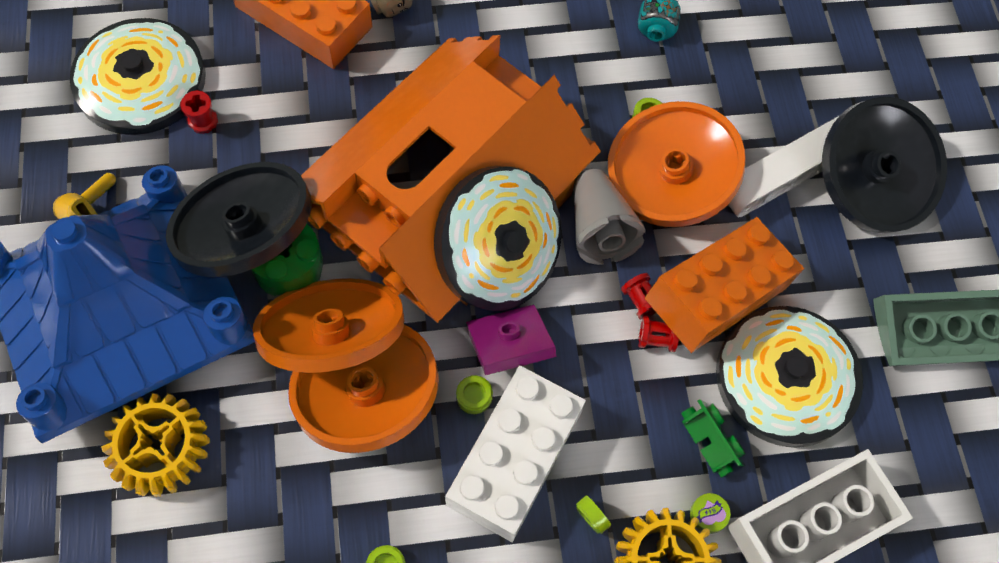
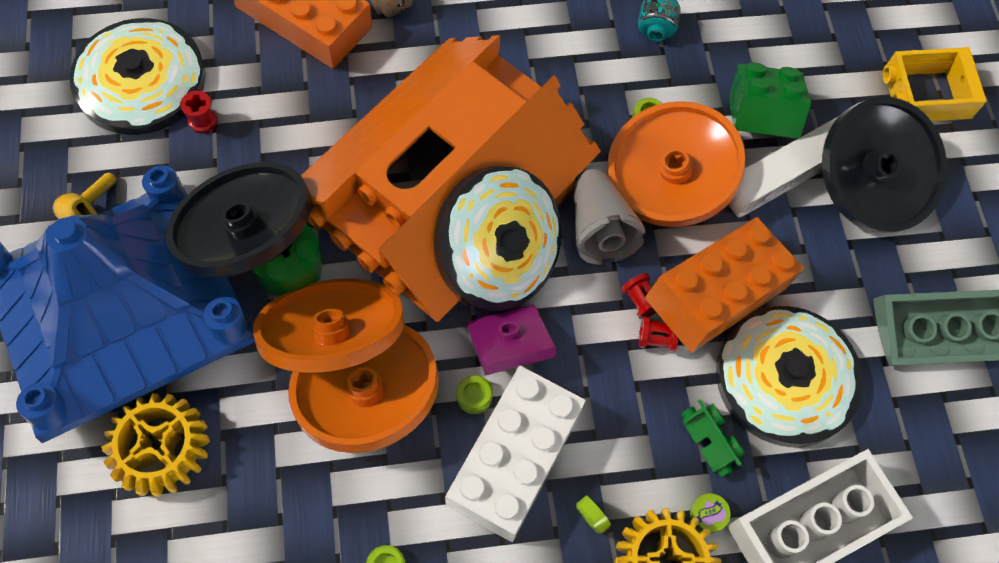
(769, 100): none -> green brick
(961, 76): none -> yellow window

